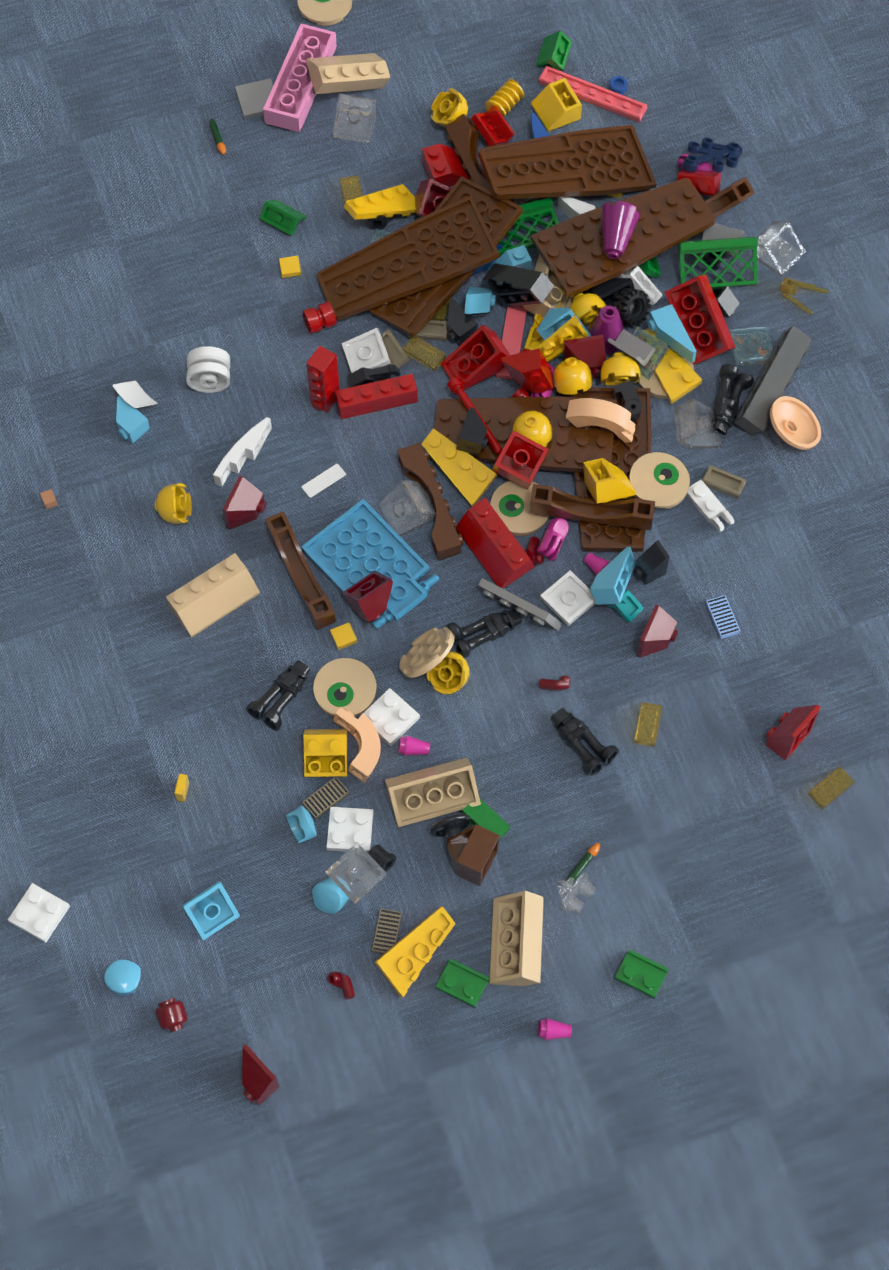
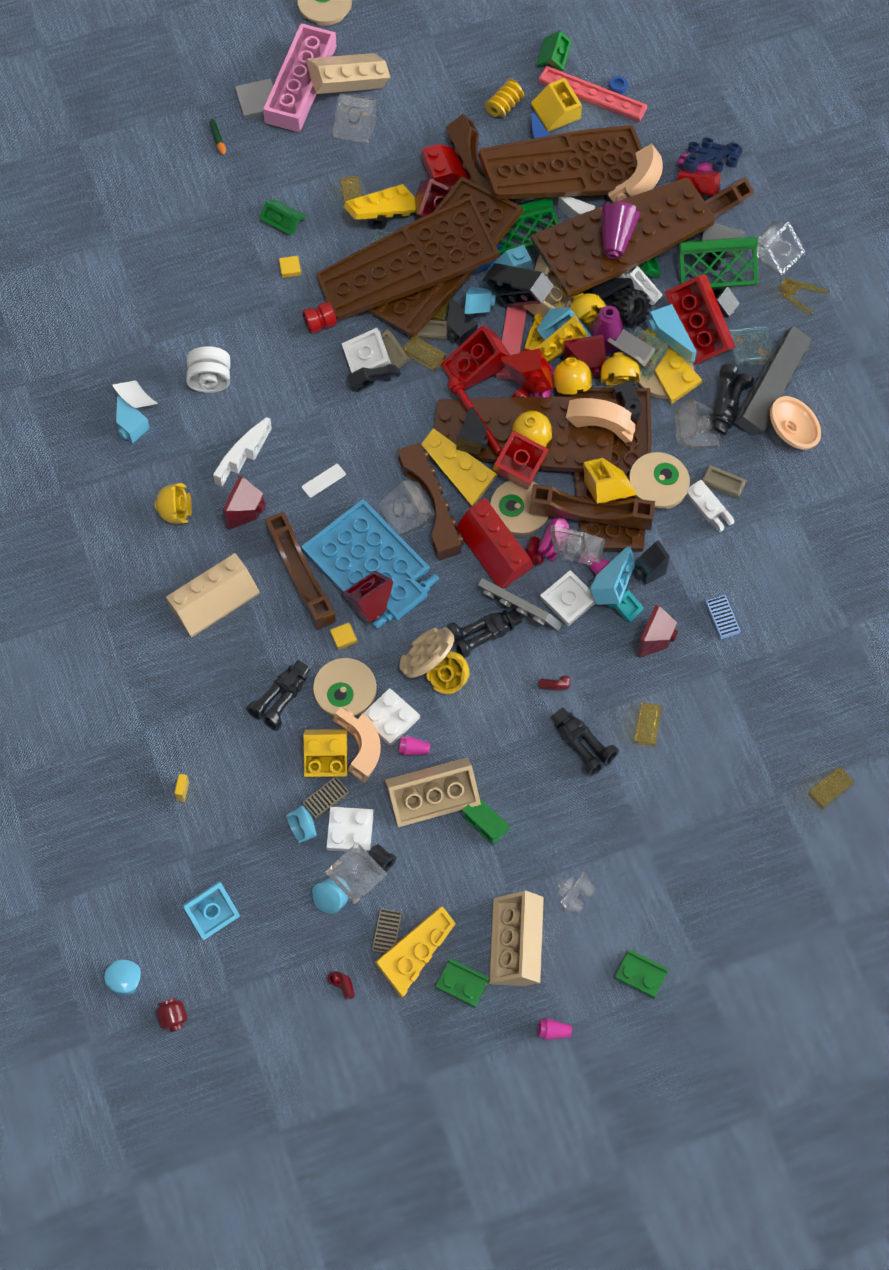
(38, 913): white plate -> none
(49, 499): nougat piece -> none
(256, 1077): dark red slope -> none
(323, 379): red brick -> none
(376, 396): red brick -> none
(448, 107): yellow cylinder -> none
(469, 850): reddish brown piece -> none
(493, 127): red bracket -> none
(577, 544): none -> clear slope
(592, 851): dark green piece -> none
(645, 176): none -> light nougat arch
(792, 730): red slope -> none

